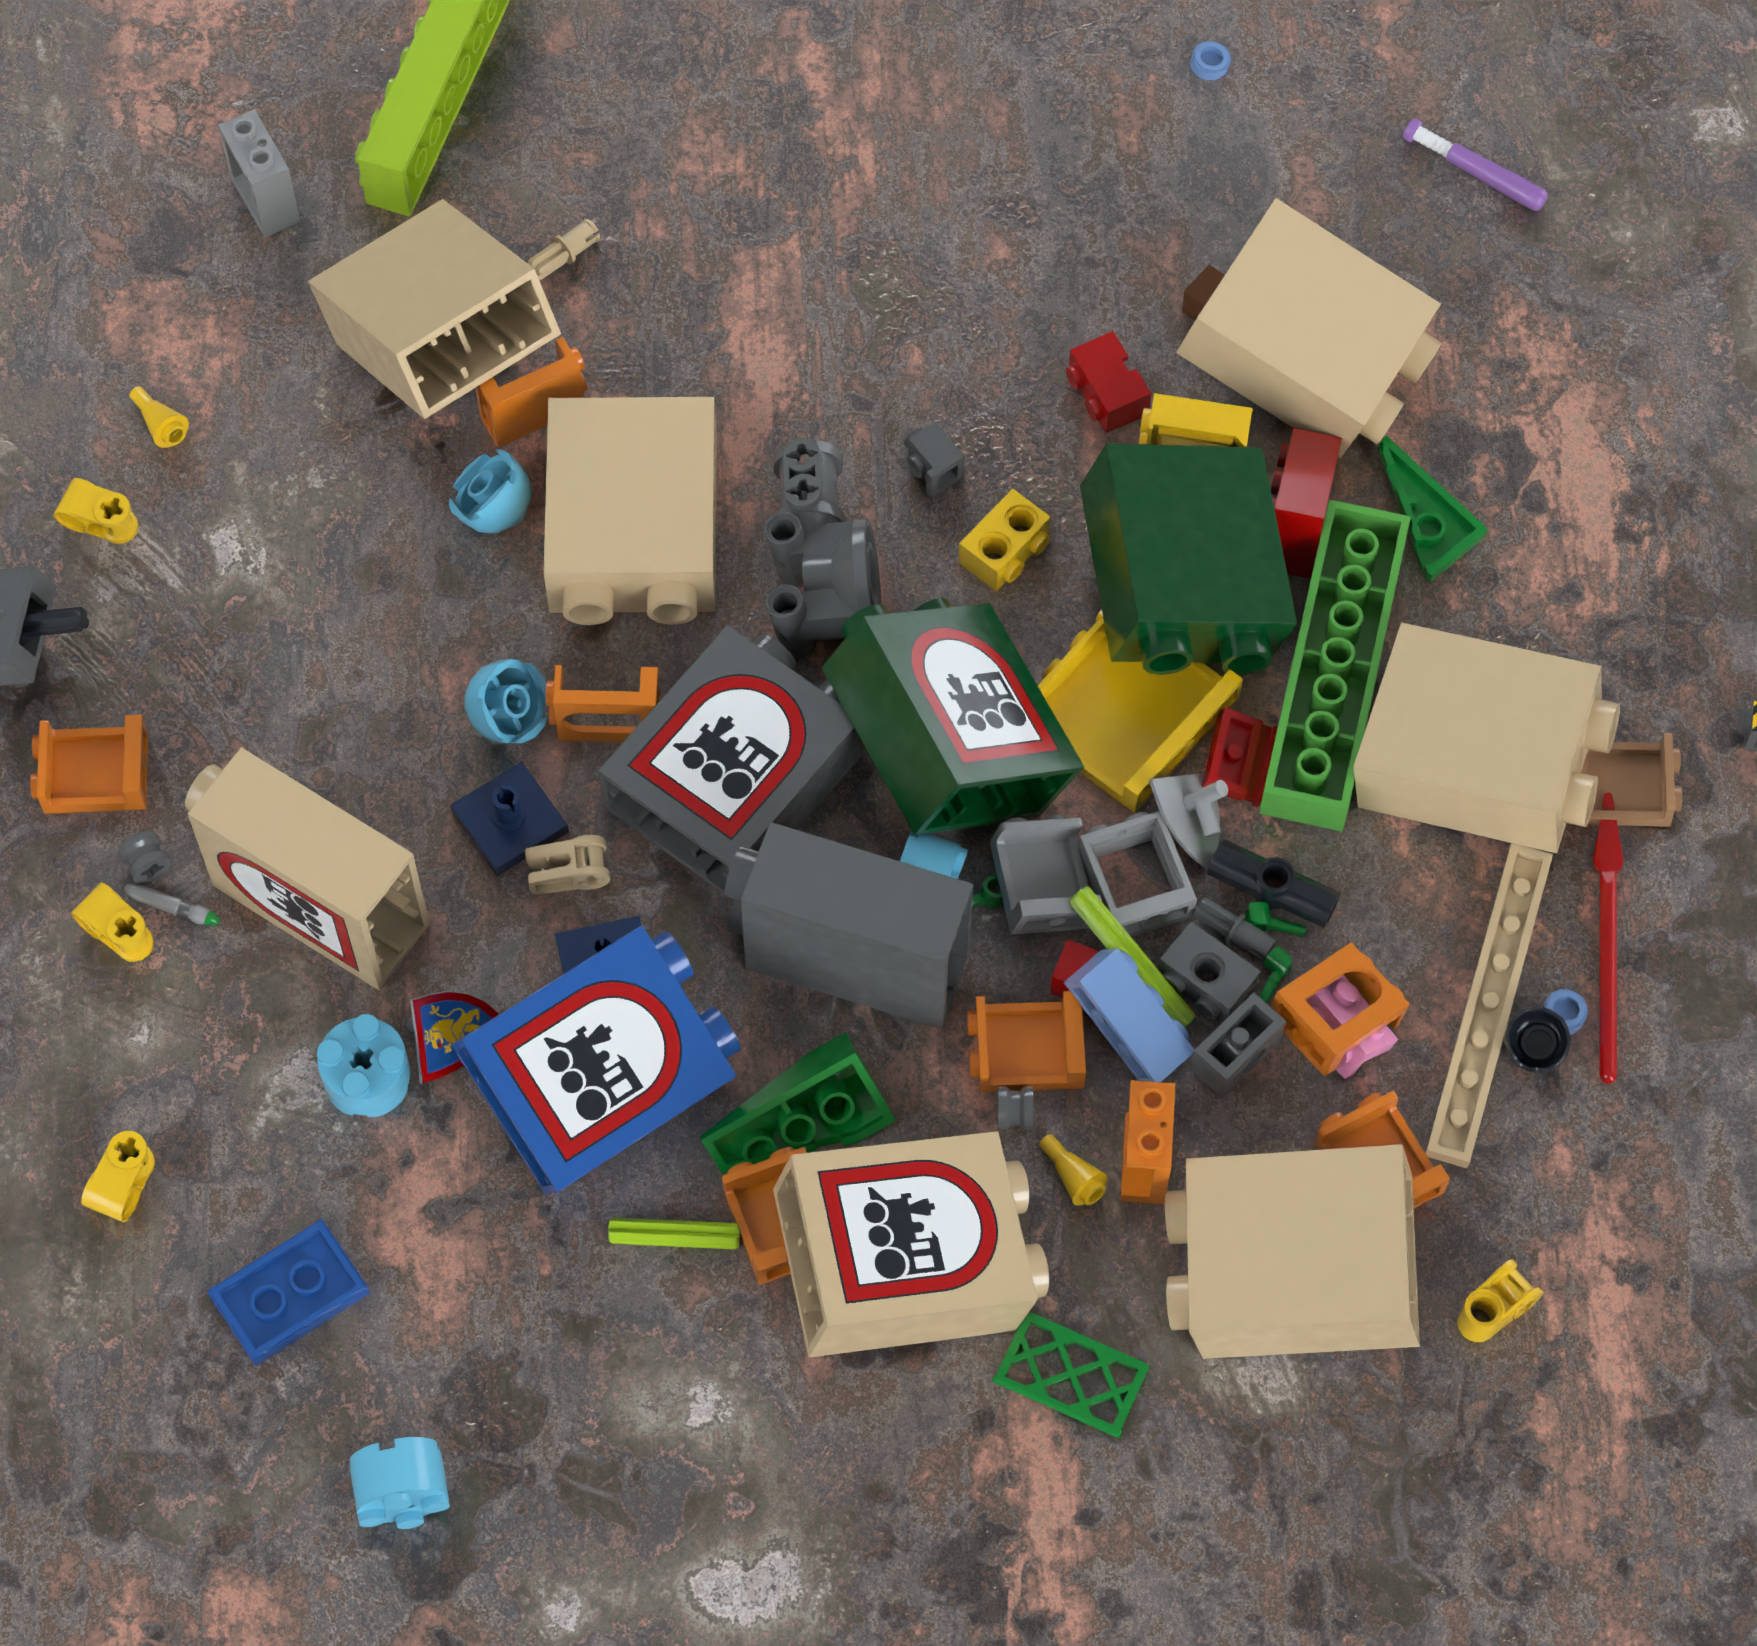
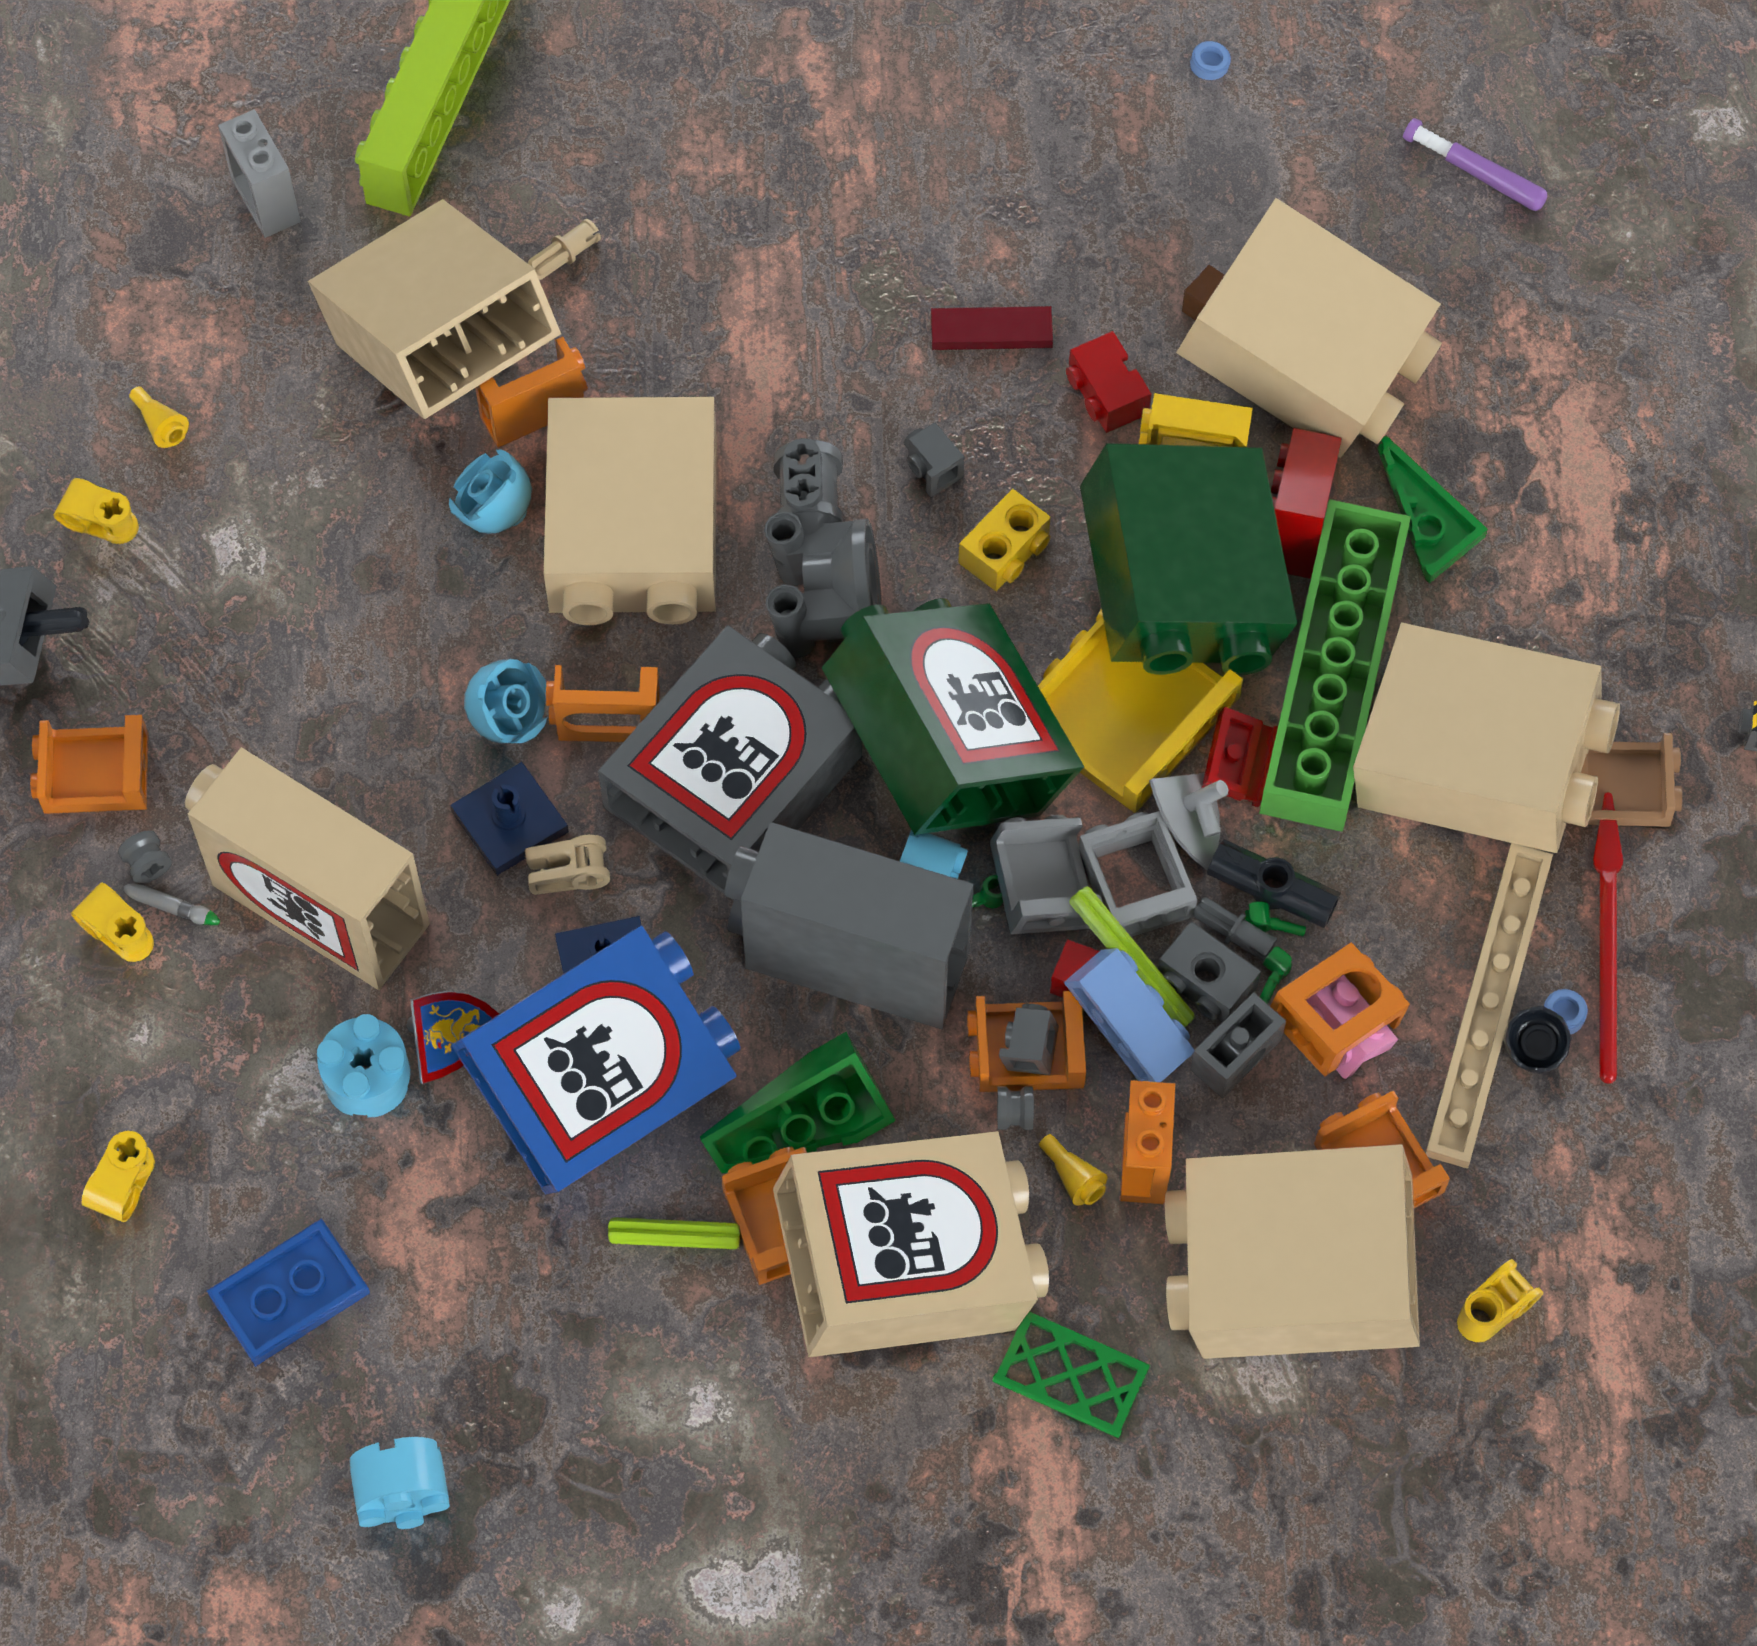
(991, 328): none -> dark red tile
(1030, 1040): none -> dark grey brick

